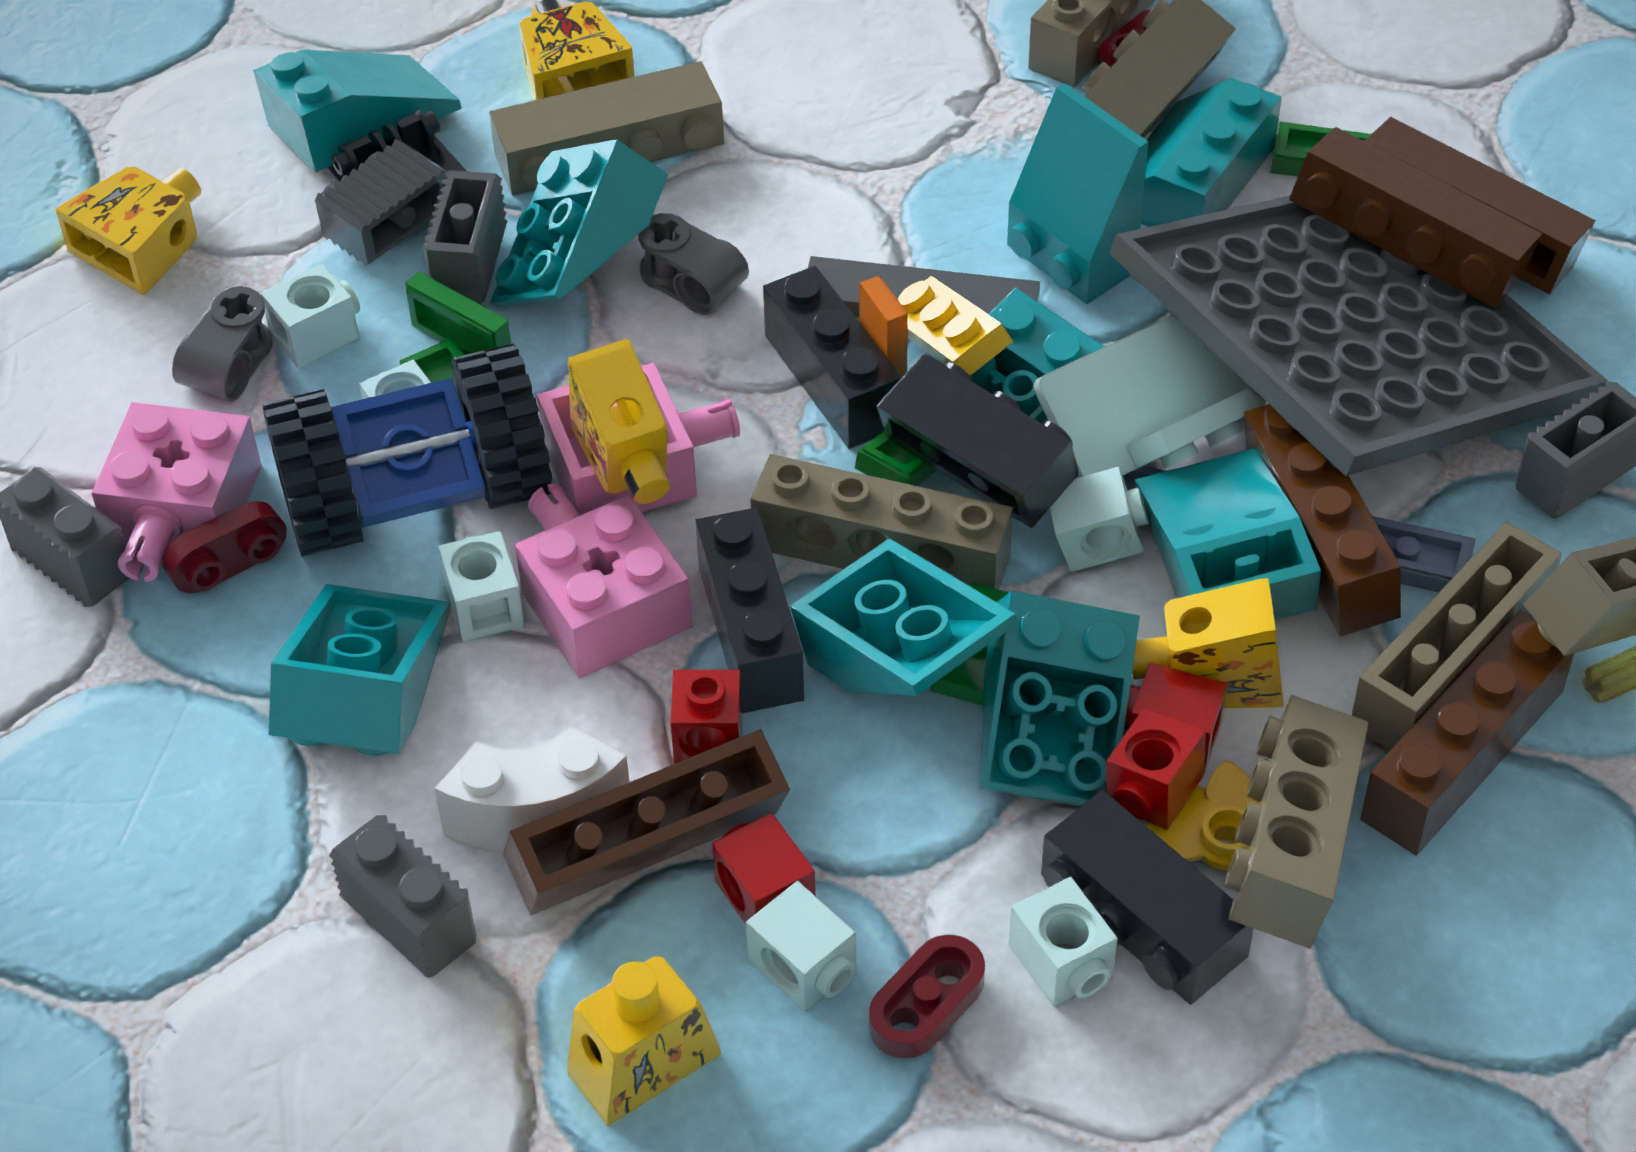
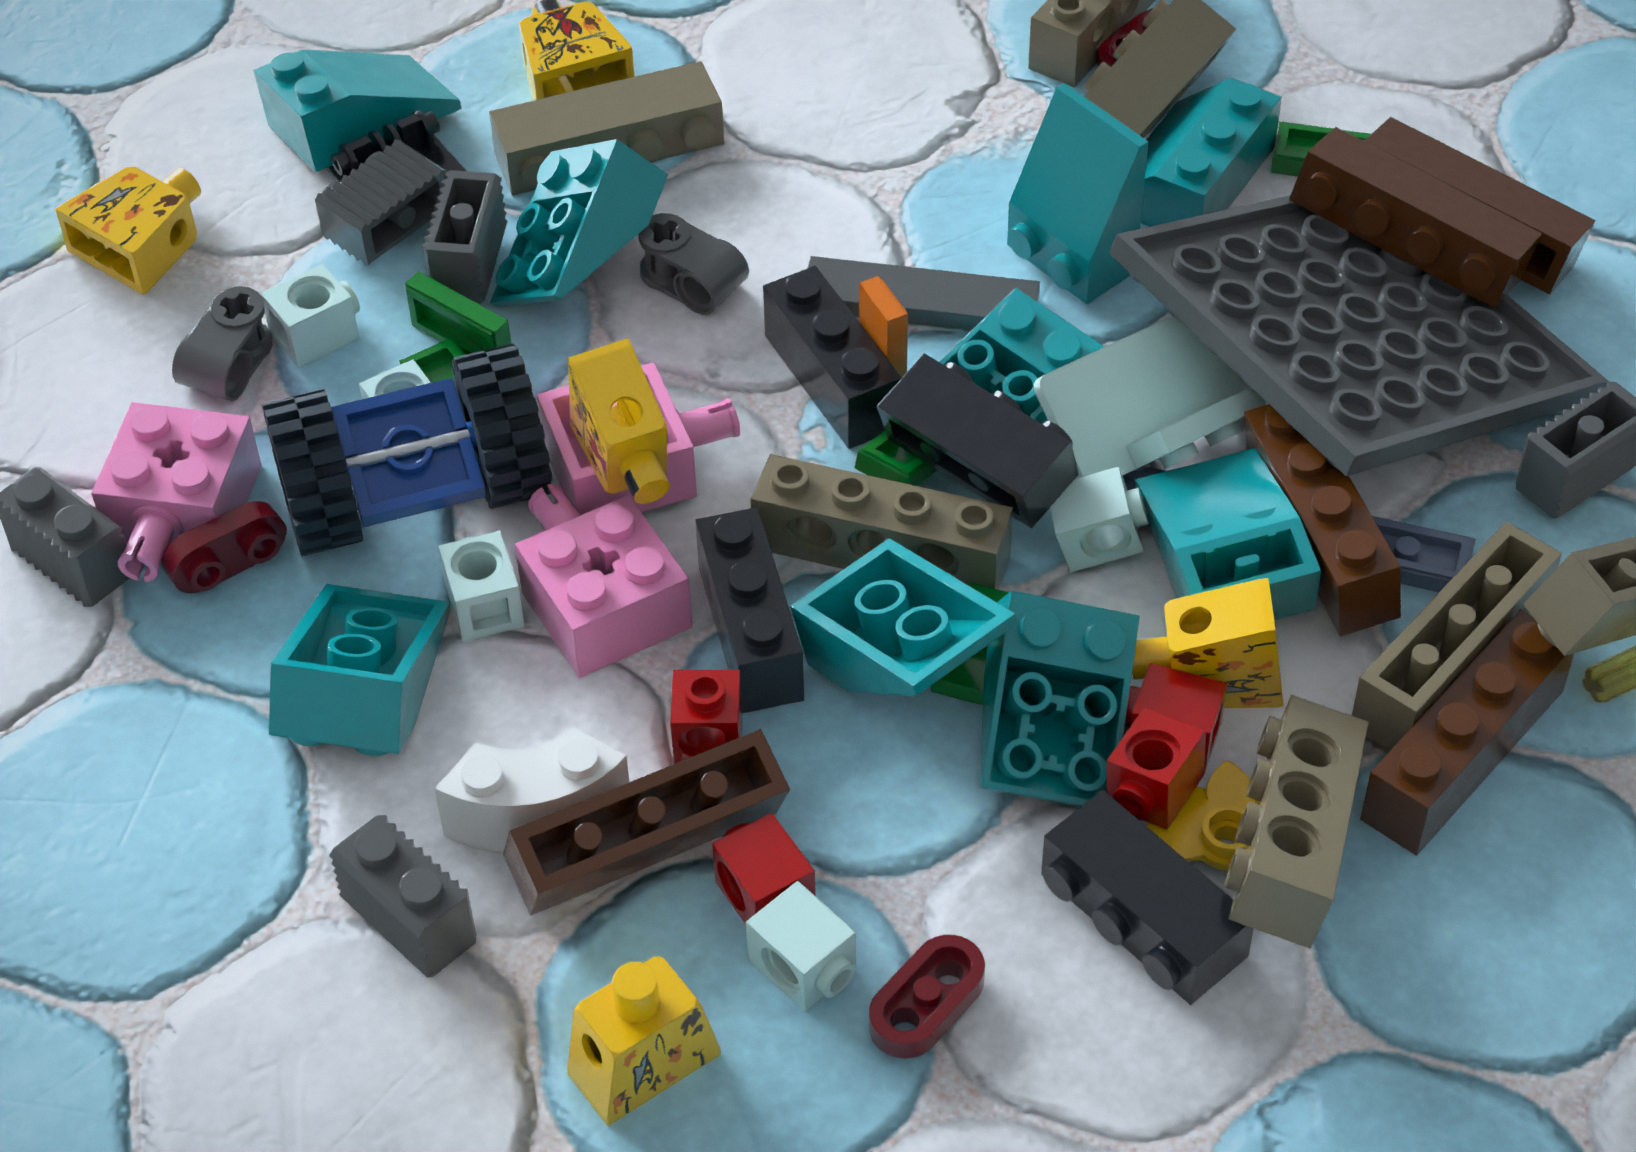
(951, 326): yellow plate -> none
(1063, 917): light aqua brick -> none

